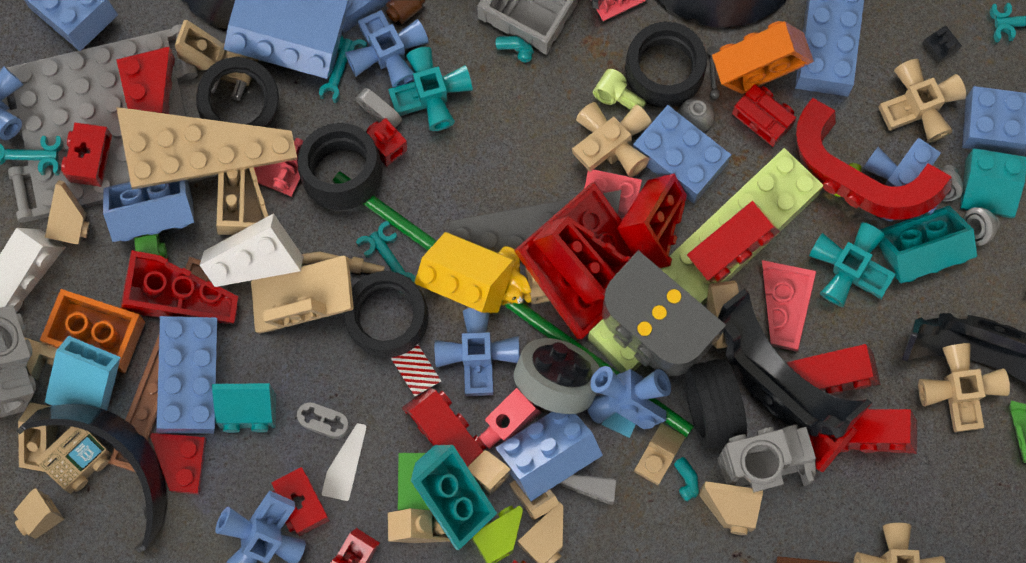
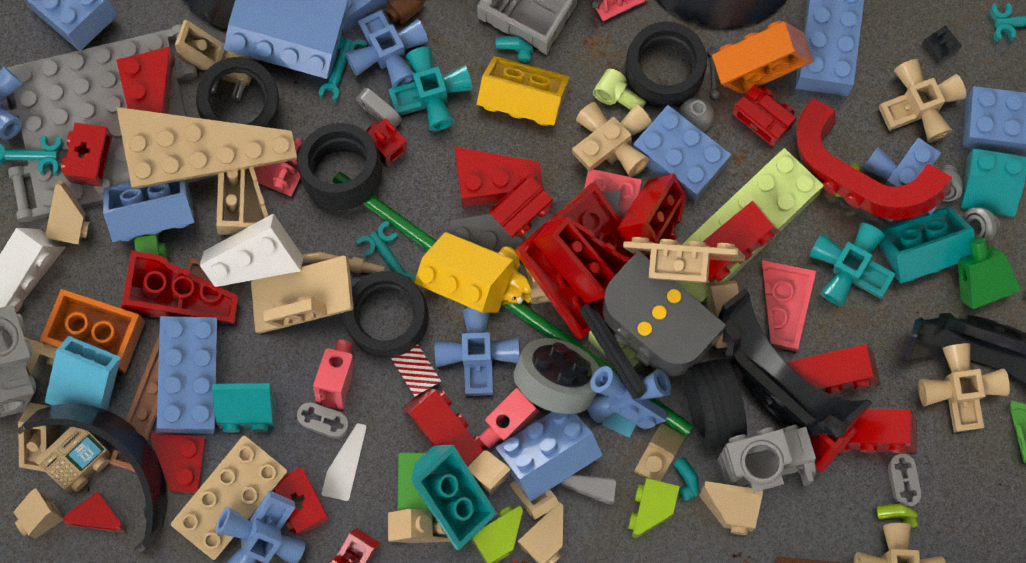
(95, 514): none -> red slope
(237, 482): none -> tan bracket
(334, 376): none -> coral torso
(489, 176): none -> red wedge
(521, 206): none -> red brick
(522, 91): none -> yellow slope
(613, 351): none -> black axle
(655, 506): none -> lime slope
(681, 262): none -> tan bracket
(898, 511): none -> lime arm
(911, 480): none -> light grey beam
(985, 275): none -> green torso

